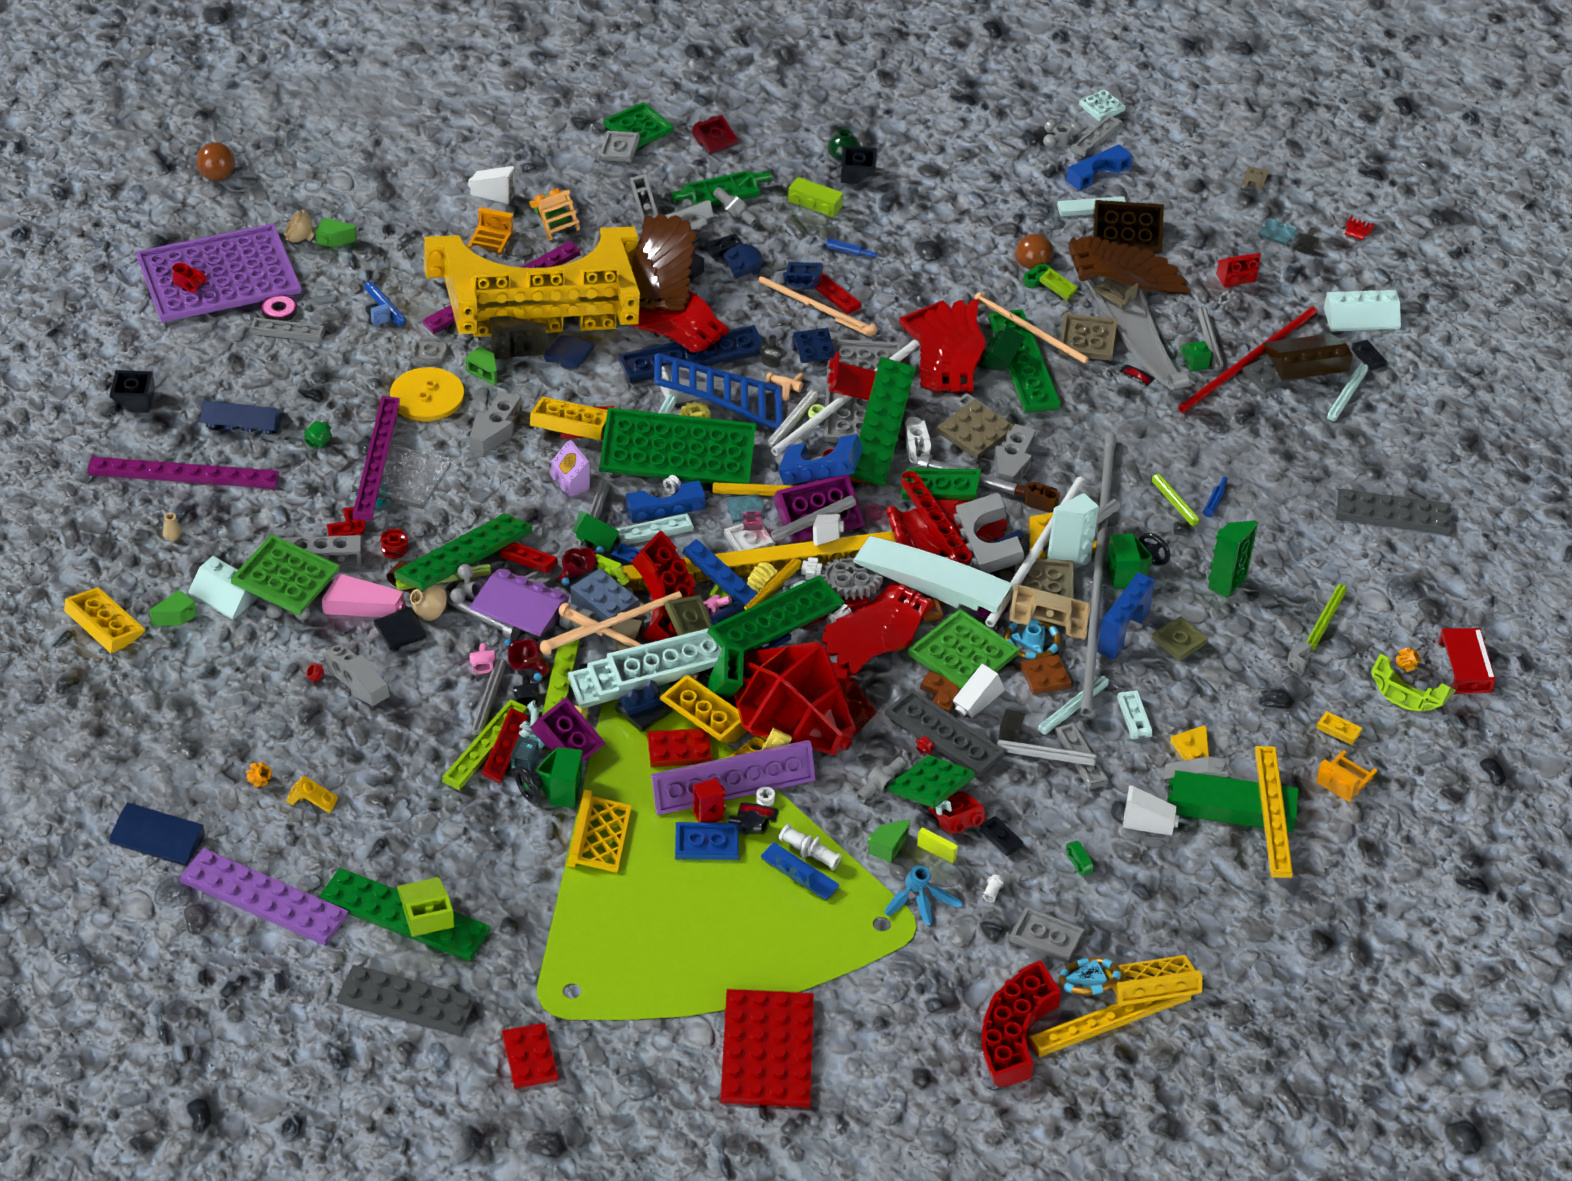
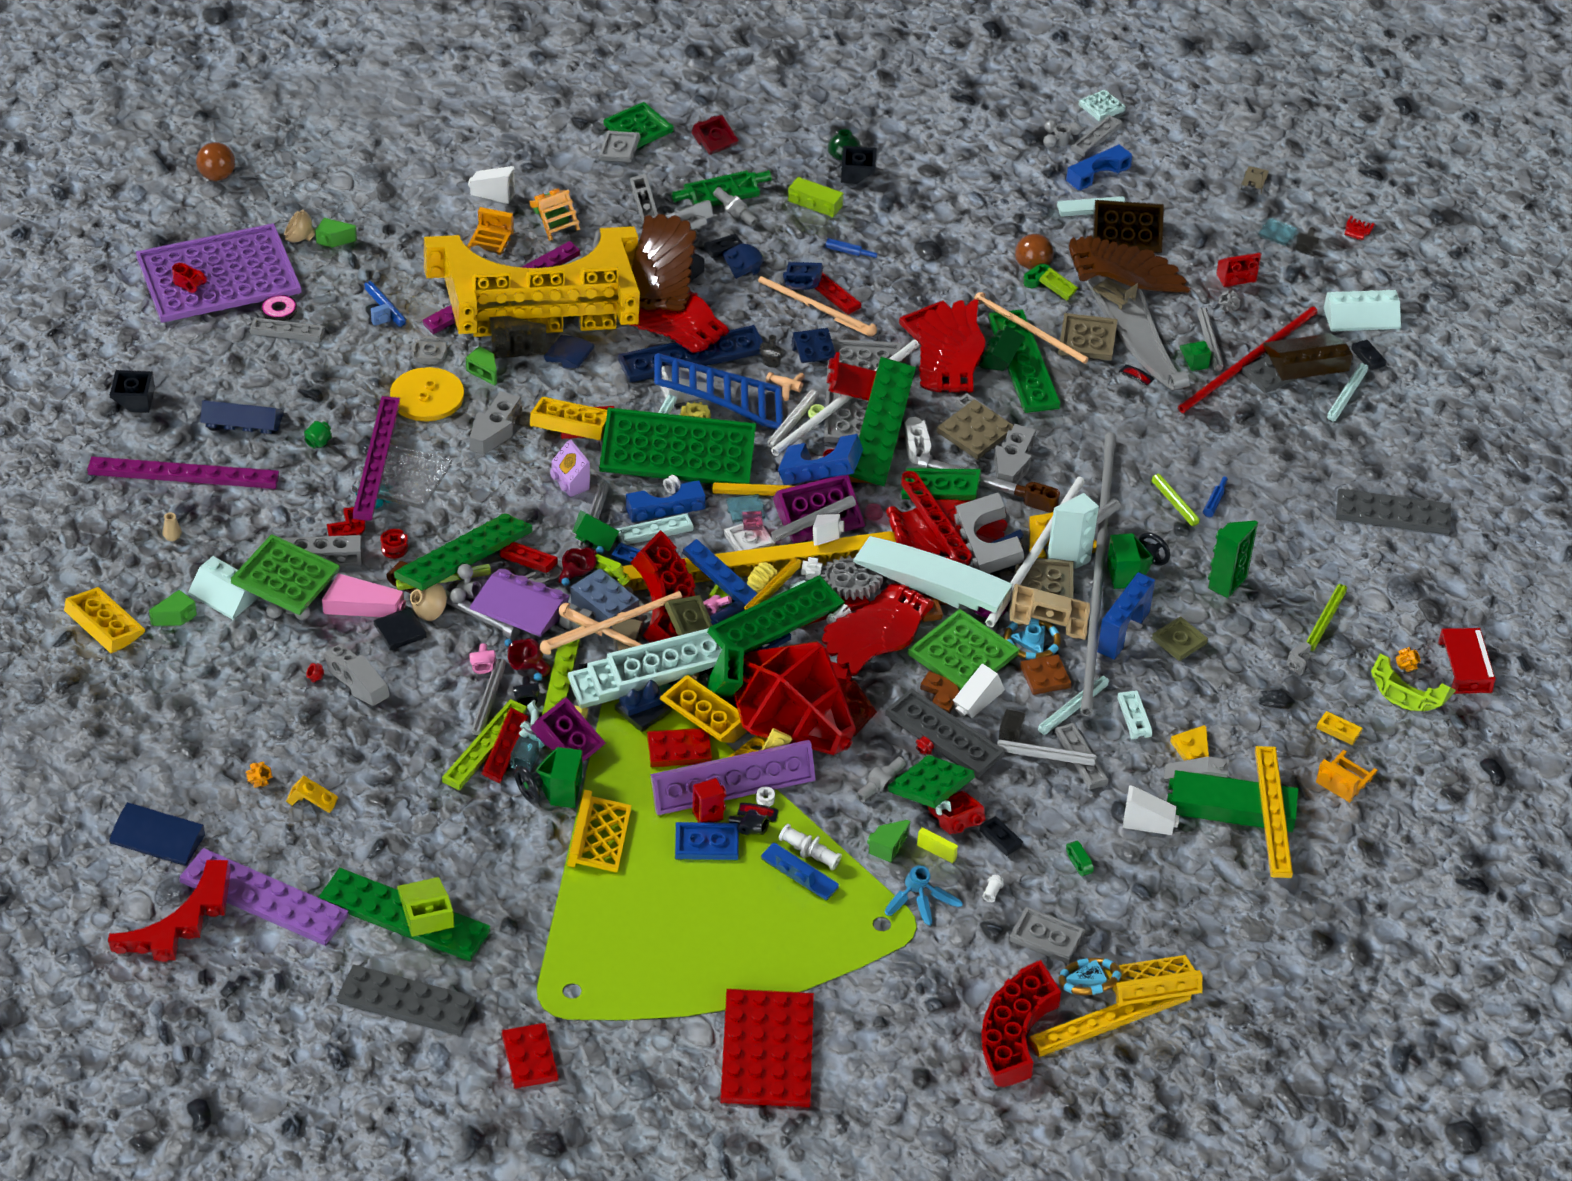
(185, 922): none -> red arch

